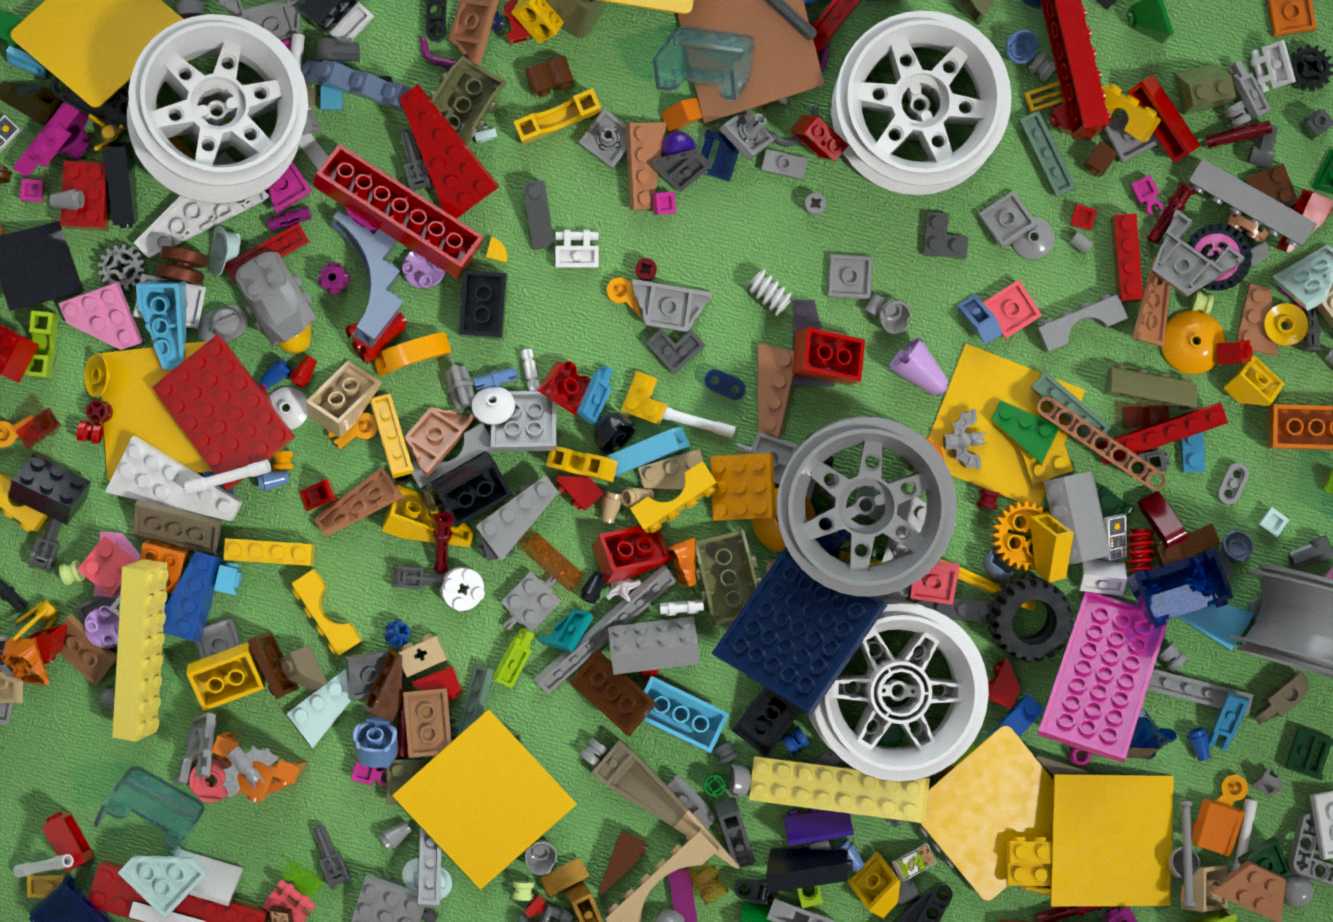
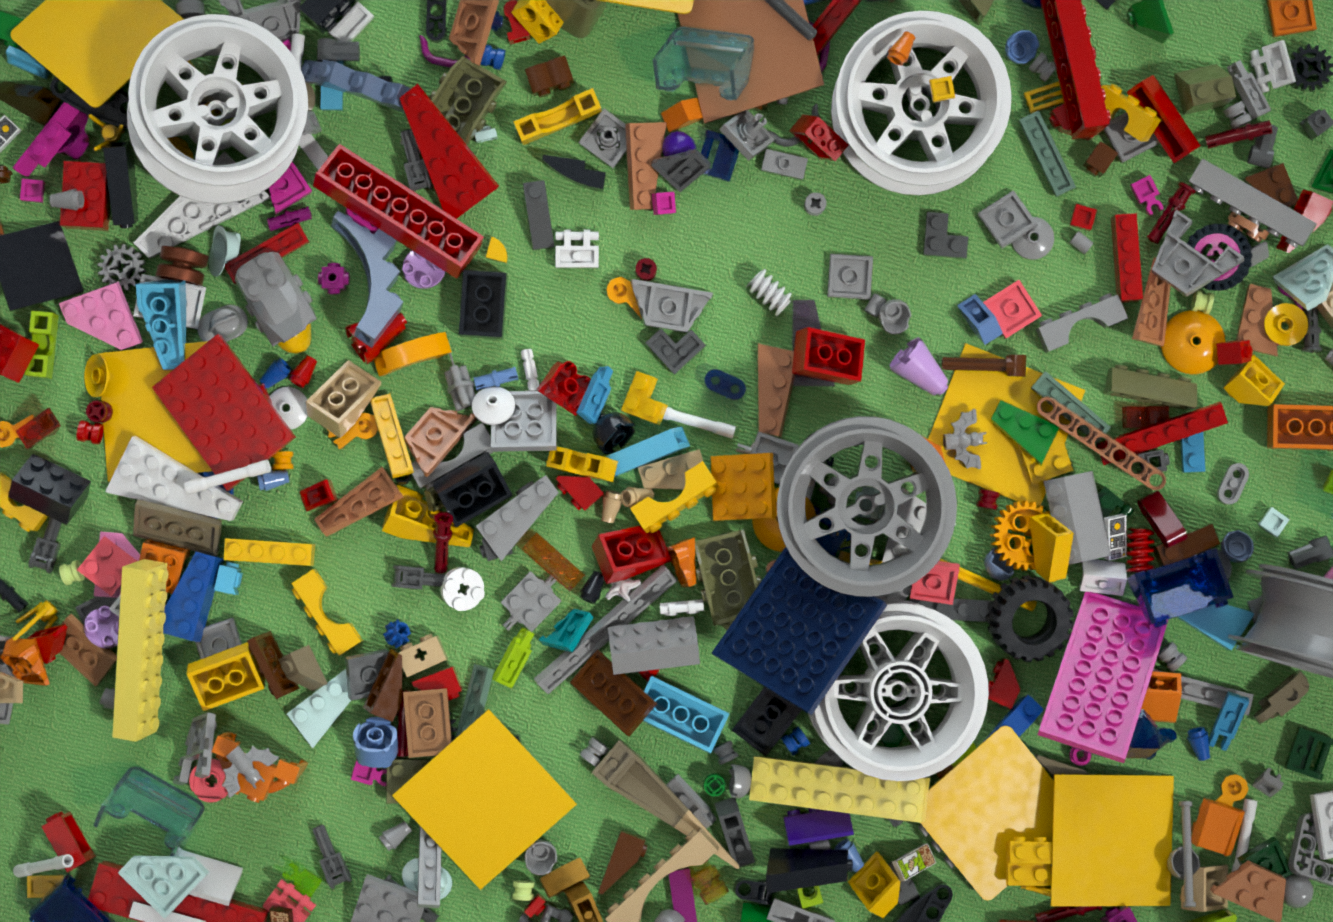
(493, 57): none -> blue wheel
(575, 172): none -> black slope
(901, 49): none -> orange cone
(942, 89): none -> yellow tile
(1012, 365): none -> reddish brown axle
(1163, 696): none -> orange slope

